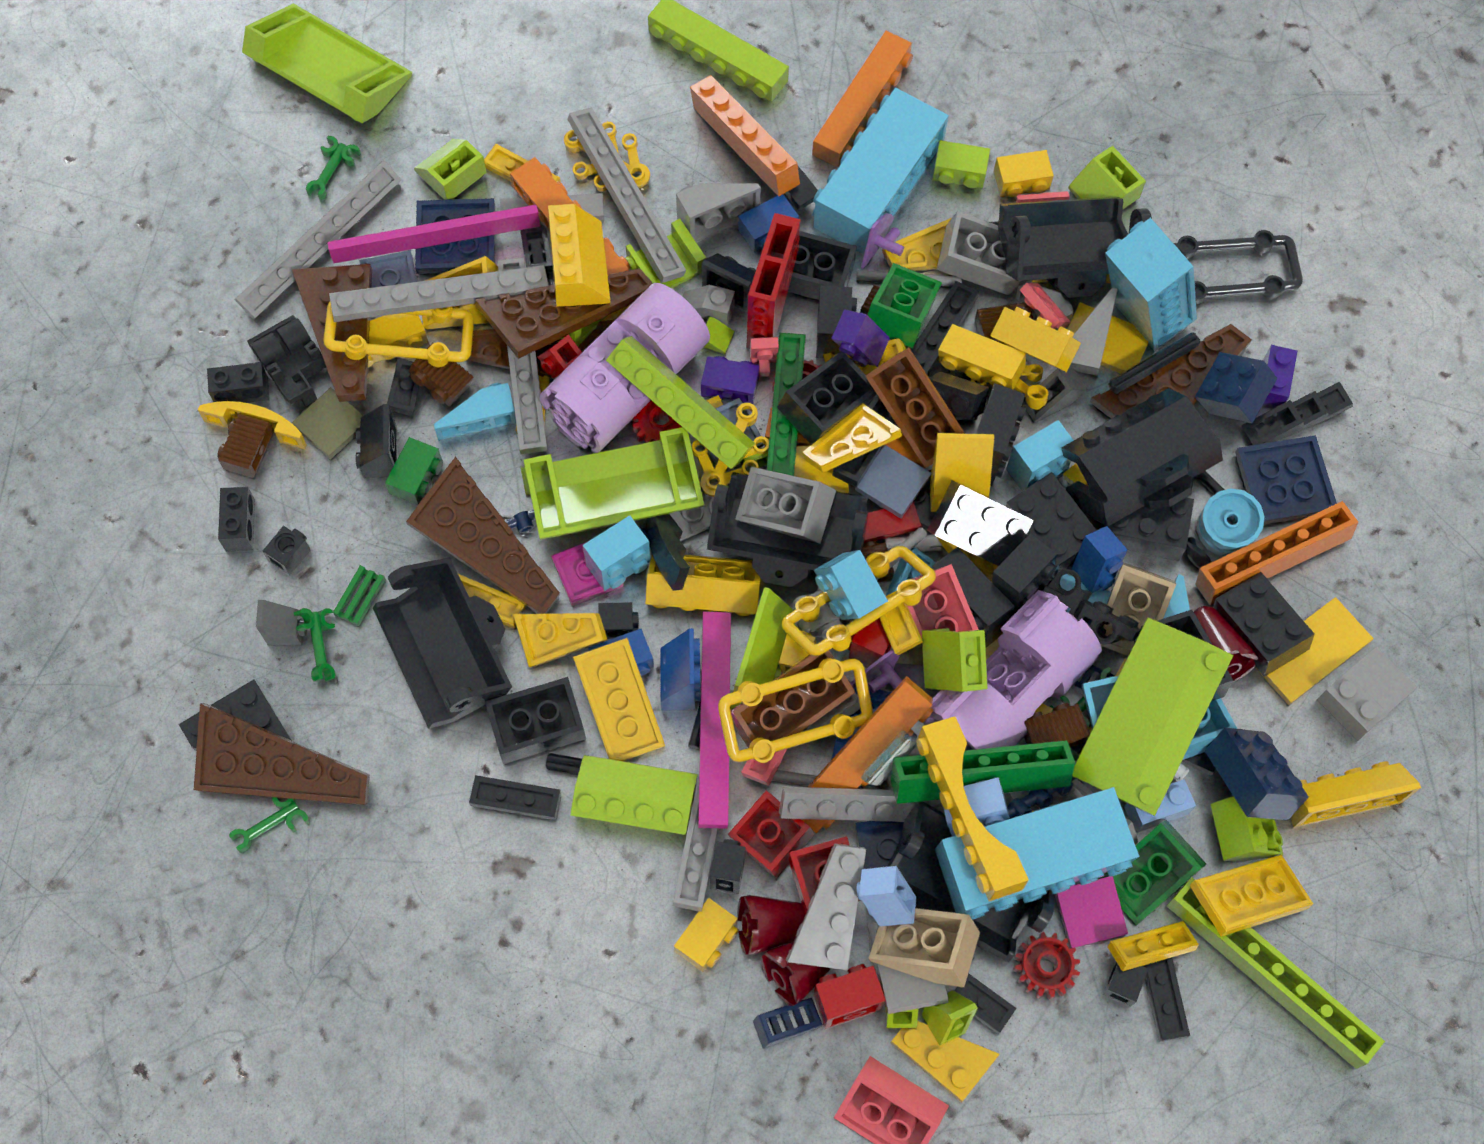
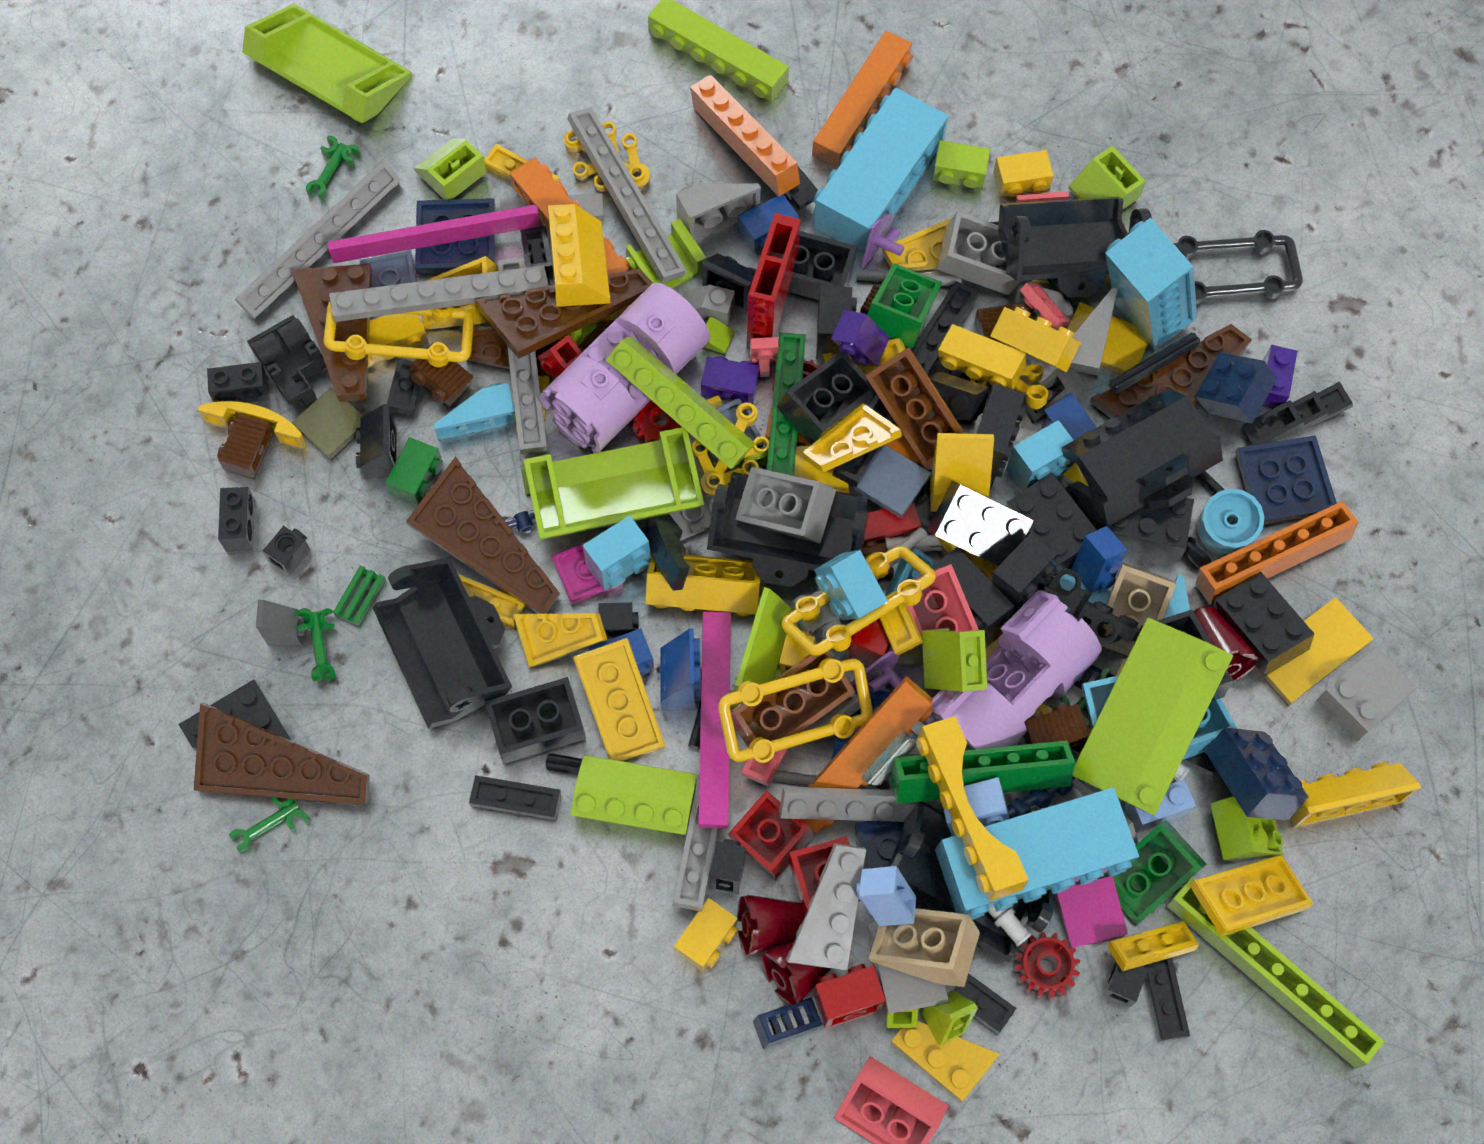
(1010, 925): none -> white pin
(1070, 415): none -> blue brick

